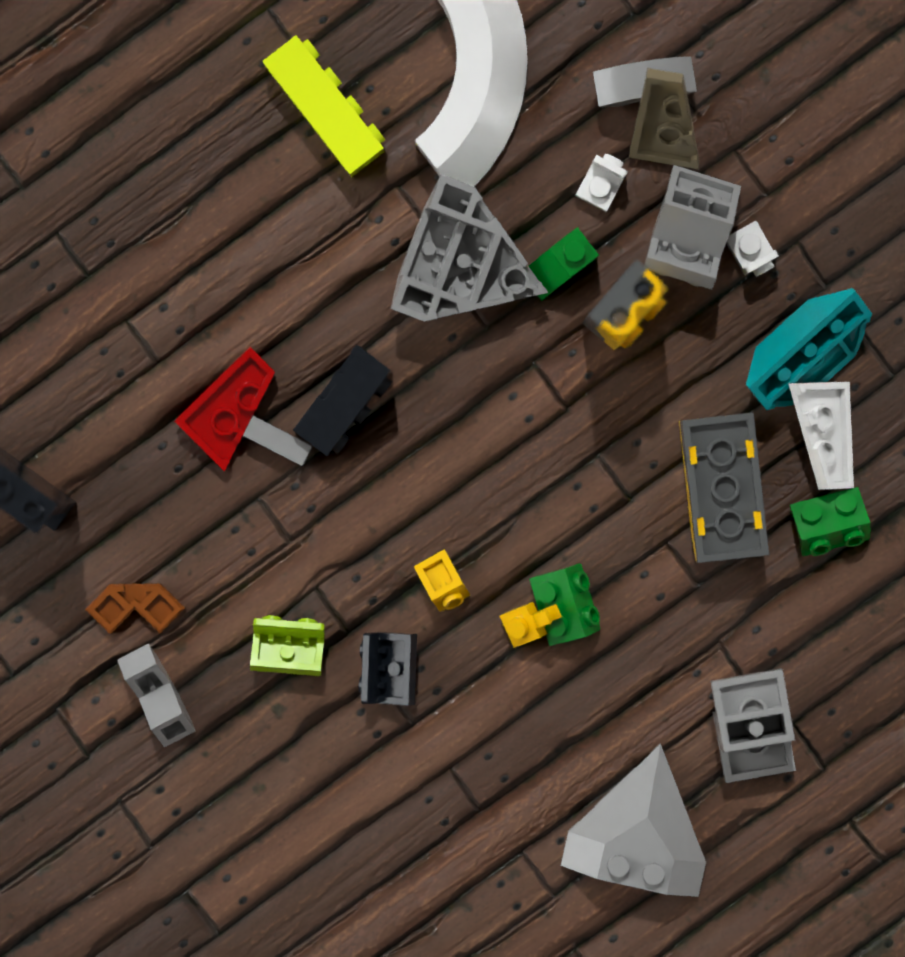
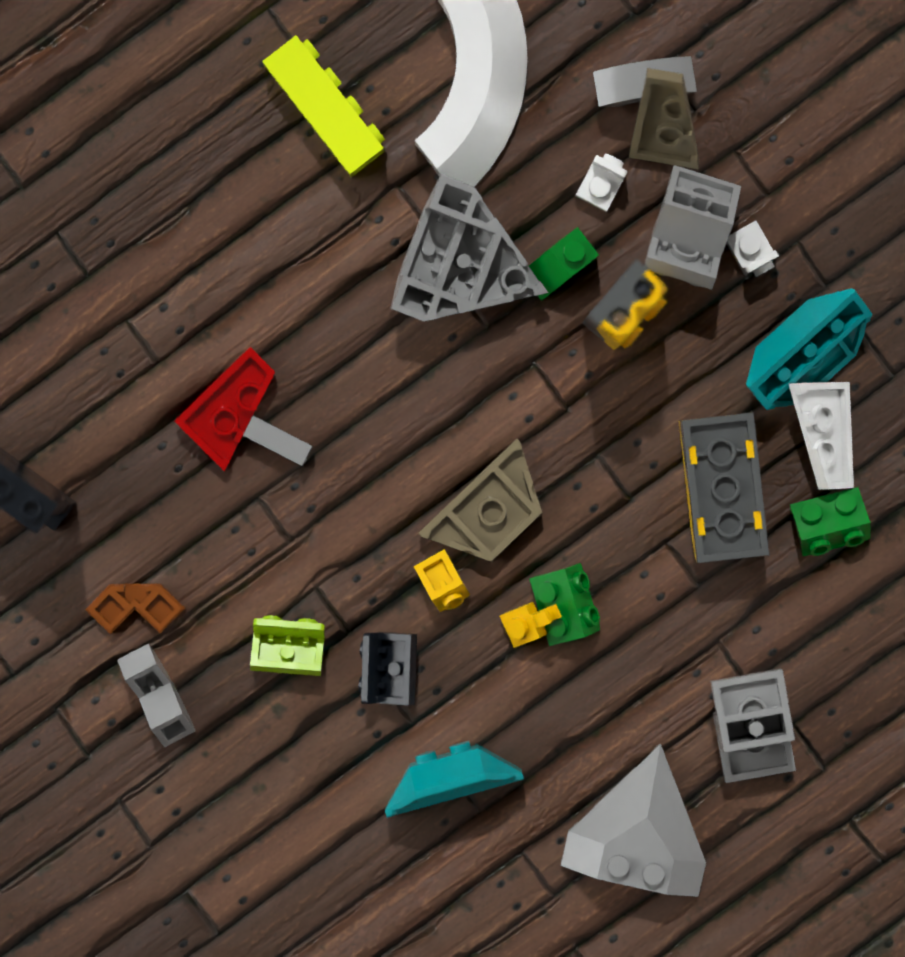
(344, 401): black wedge -> none
(450, 776): none -> teal wedge
(490, 509): none -> dark tan wing

